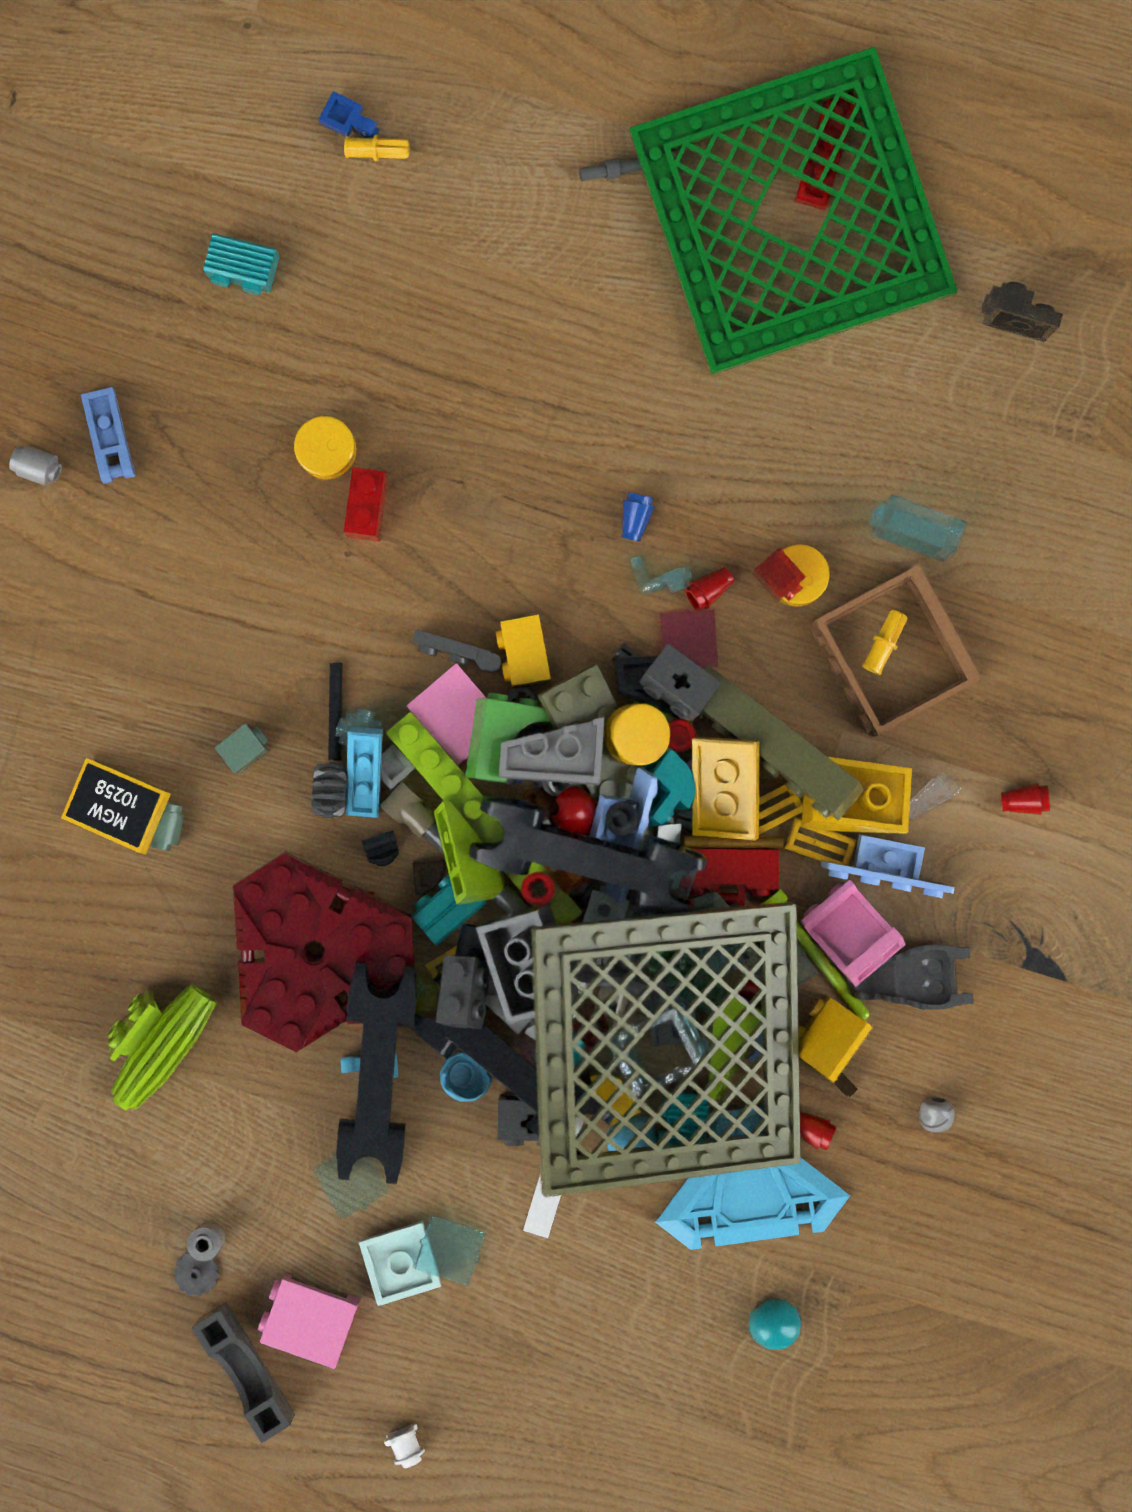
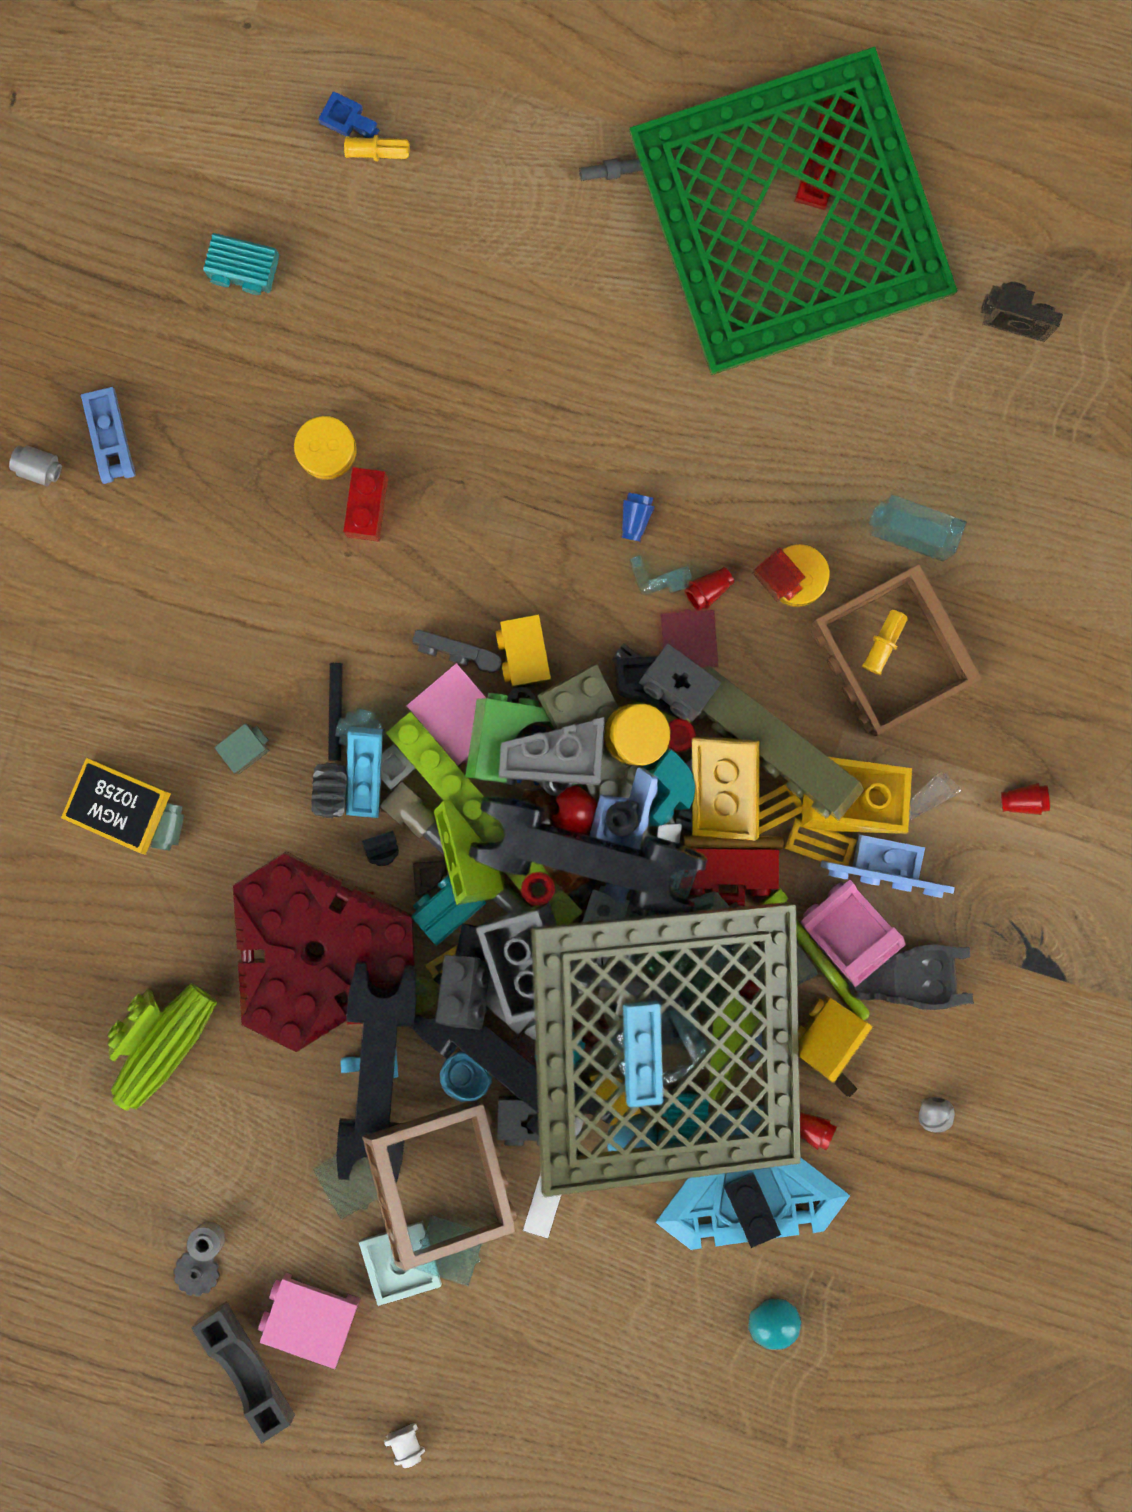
(389, 1198): none -> medium nougat window
(643, 1053): none -> medium azure plate
(752, 1209): none -> black plate

